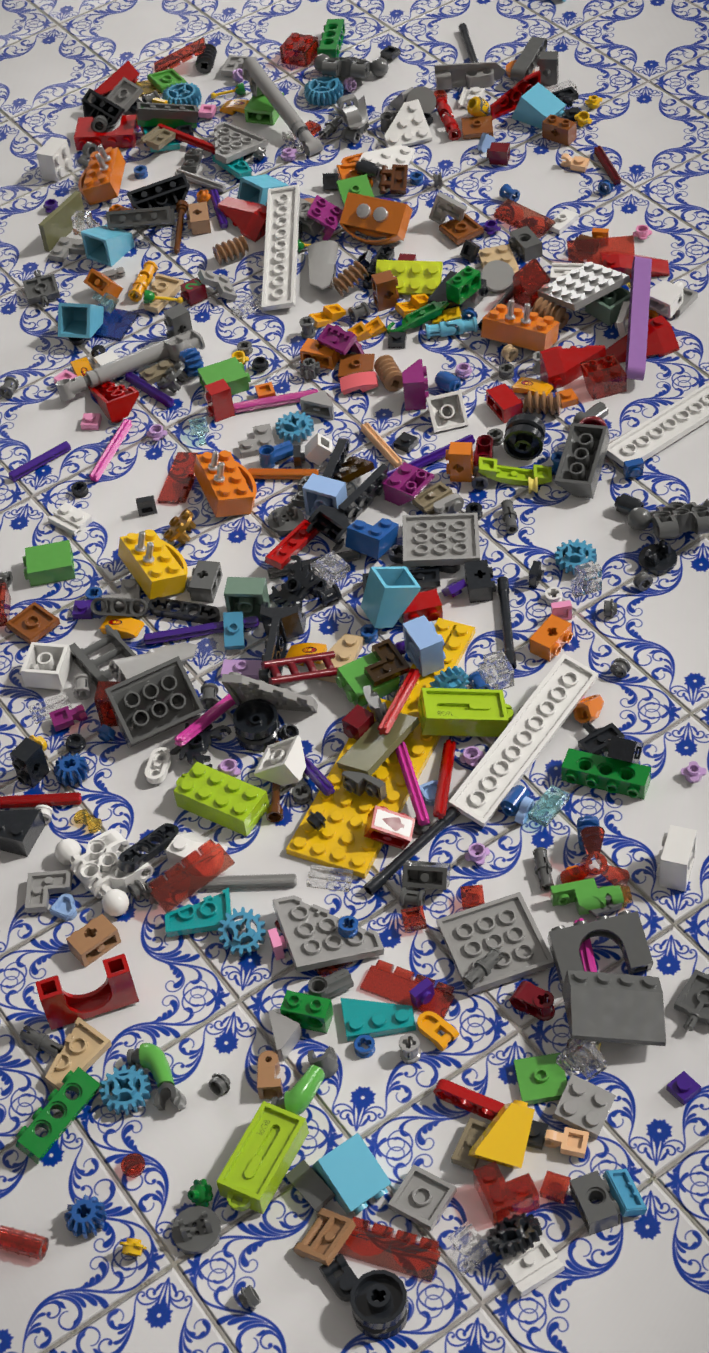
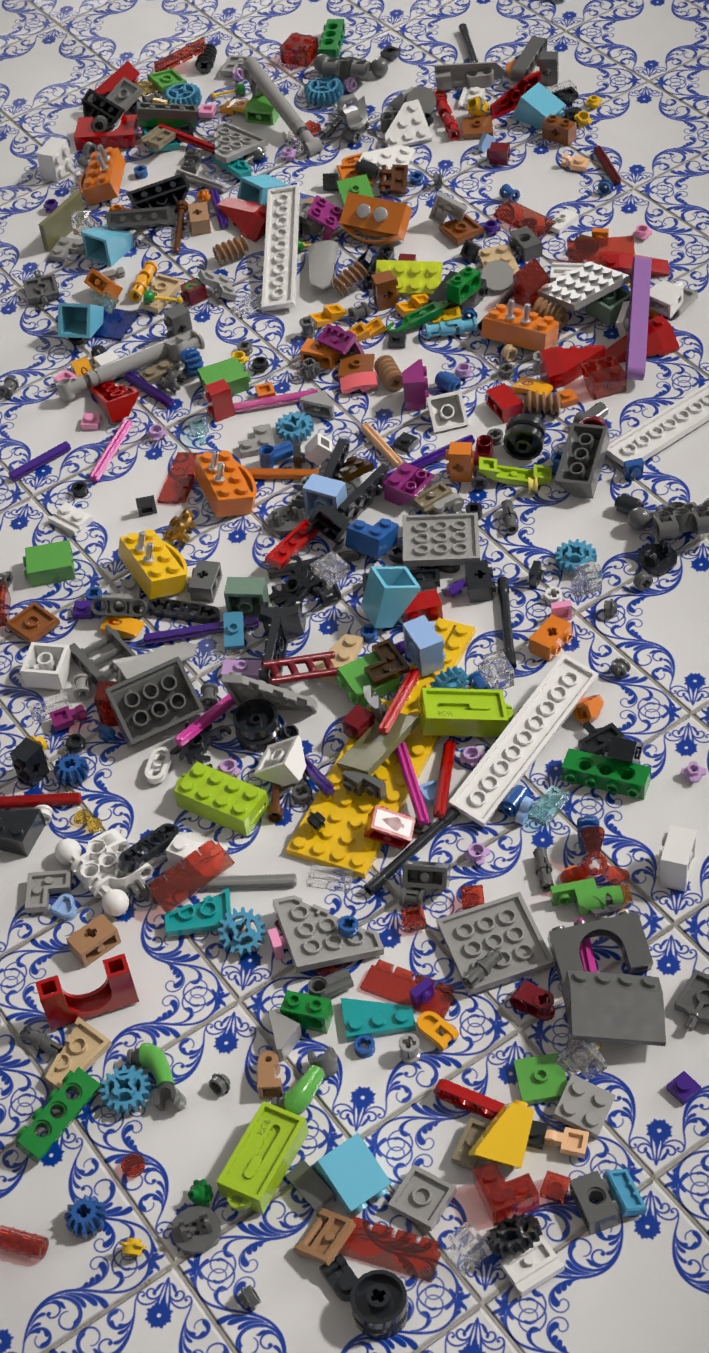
(306, 649): light orange slope -> none

